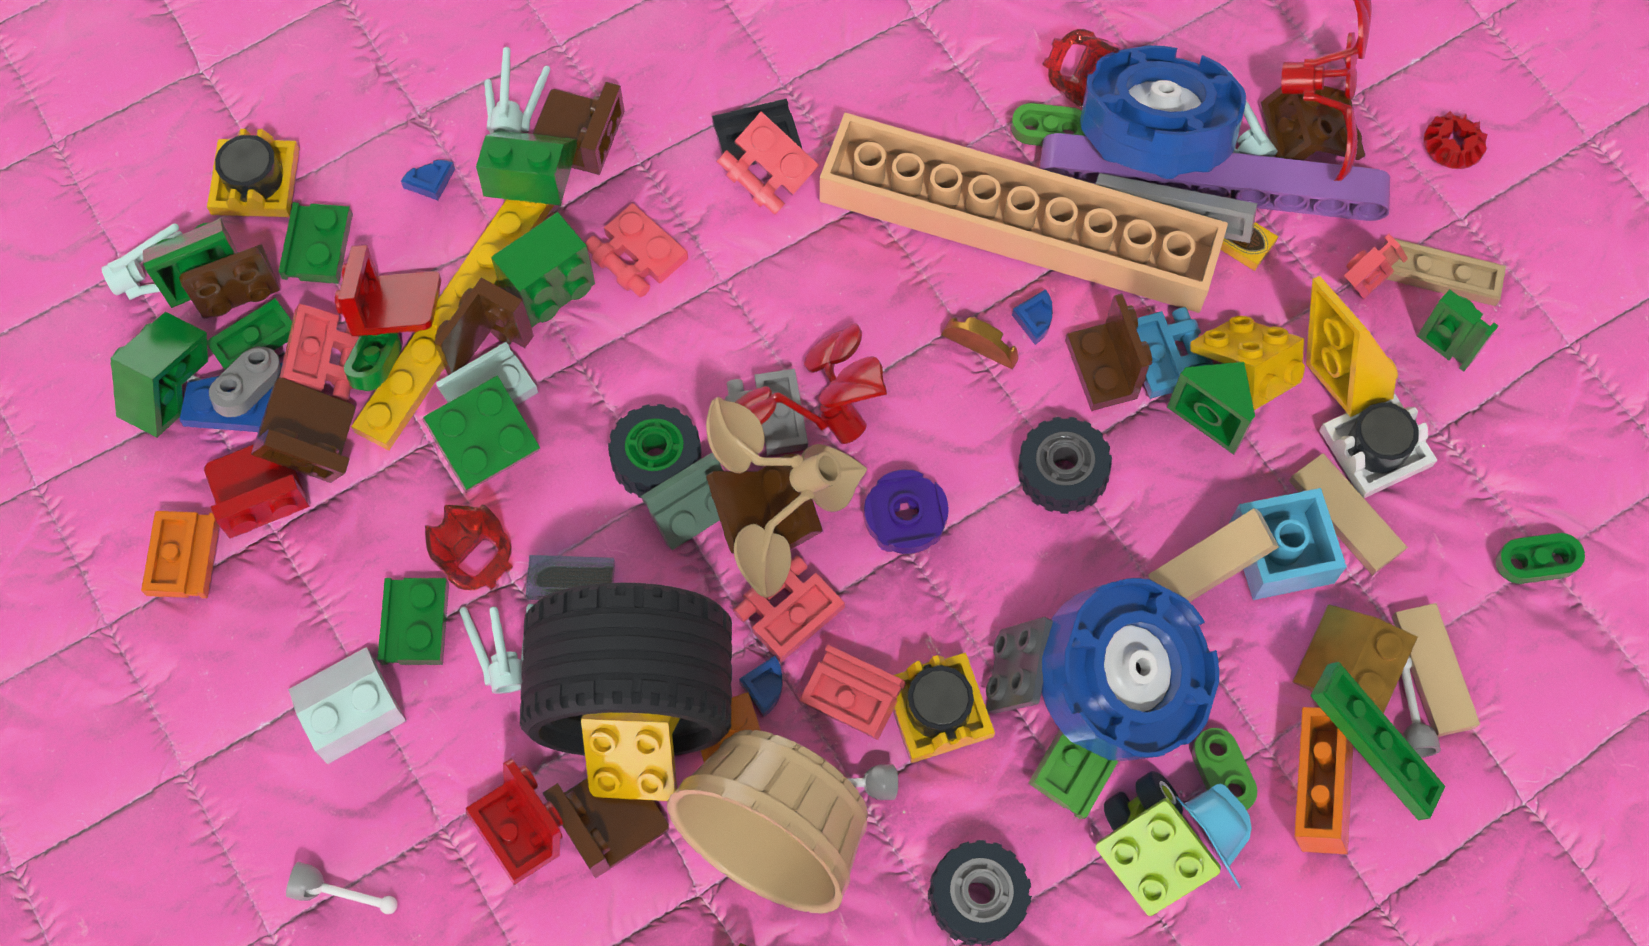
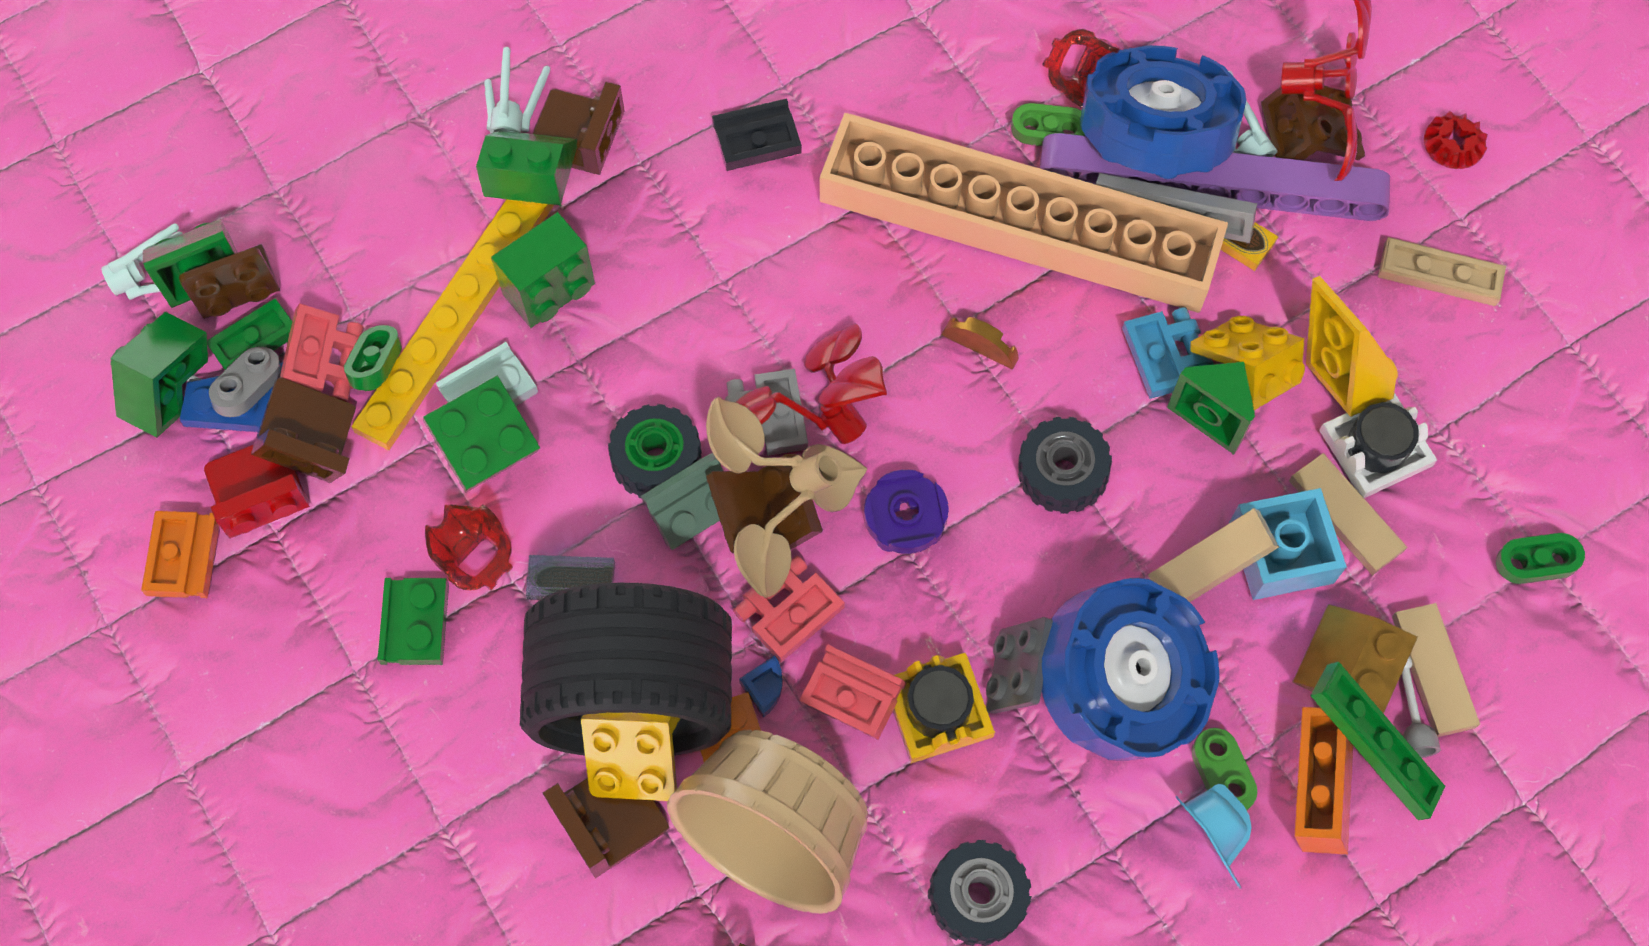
(253, 176): piece -> none
(307, 883): hinge -> none
(315, 243): green plate -> none
(345, 706): light aqua slope -> none
(385, 302): bracket -> none
(429, 179): blue tile -> none
(481, 311): reddish brown bracket -> none
(506, 669): light aqua plant -> none
(517, 824): red bracket -> none
(644, 243): coral plate -> none
(776, 155): coral plate -> none
(879, 782): light grey hinge -> none
(1035, 316): blue tile -> none
(1072, 775): bright green plate -> none
(1111, 357): reddish brown bracket -> none
(1154, 845): lime plate -> none
(1373, 268): coral plate -> none
(1456, 329): green plate -> none

